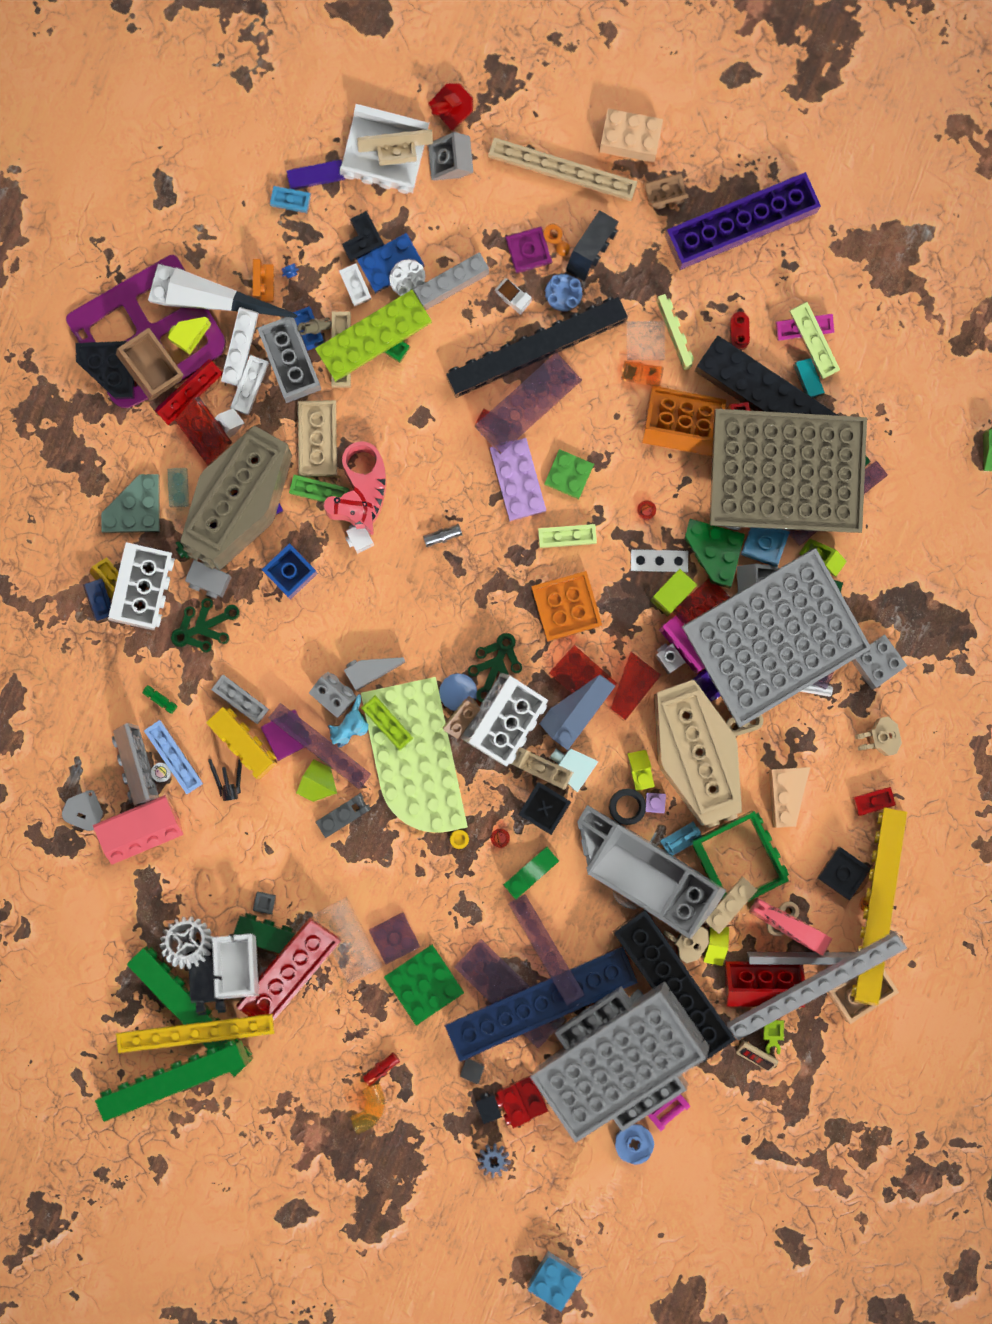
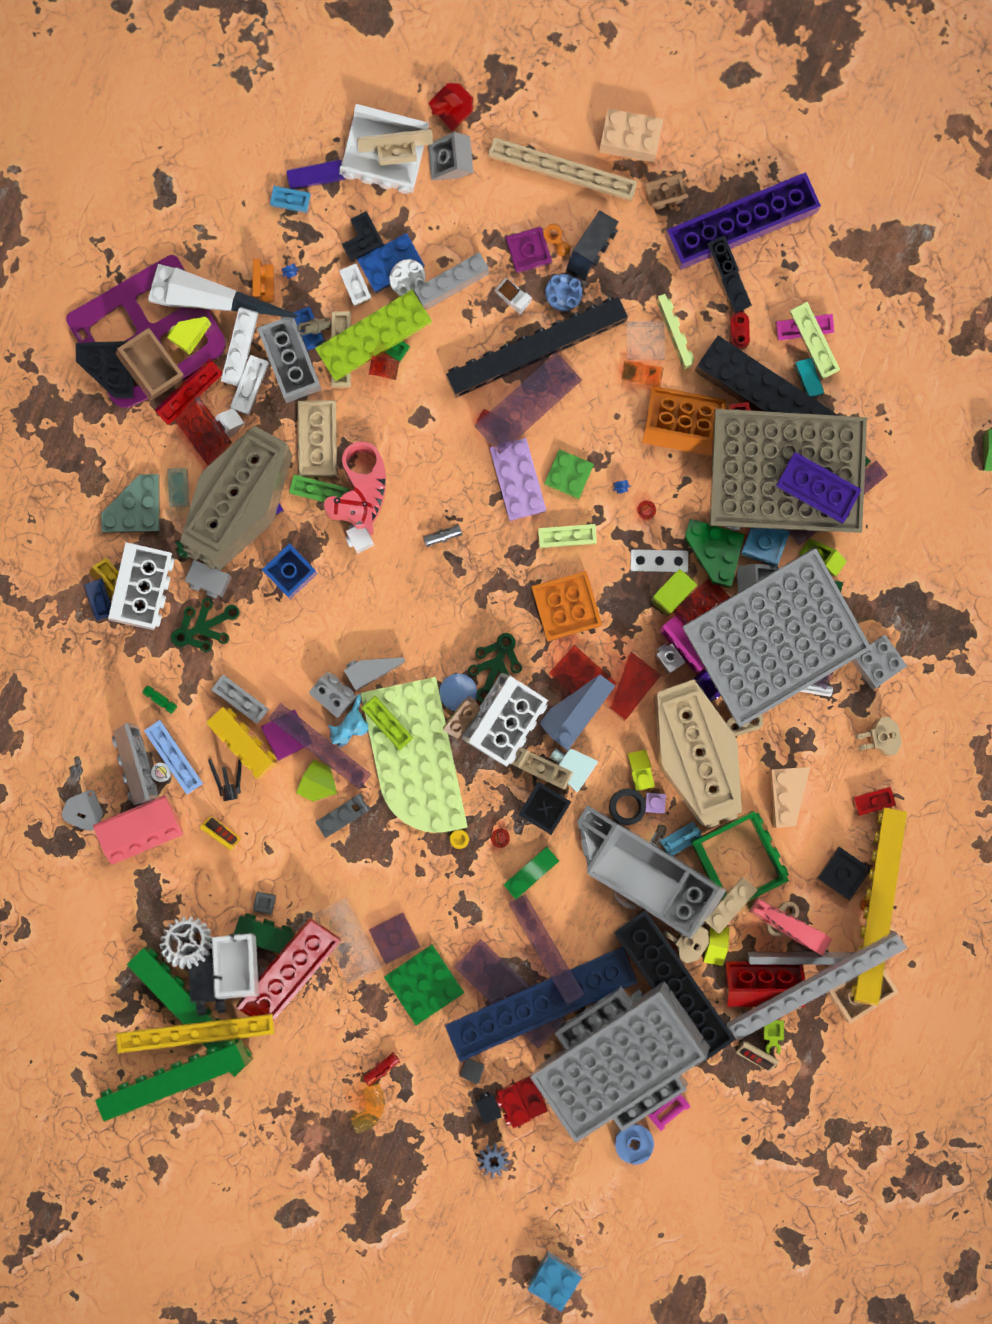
(220, 833): none -> slope
(384, 367): none -> clear red brick
(621, 486): none -> blue plate
(728, 274): none -> black slope
(818, 487): none -> dark purple plate

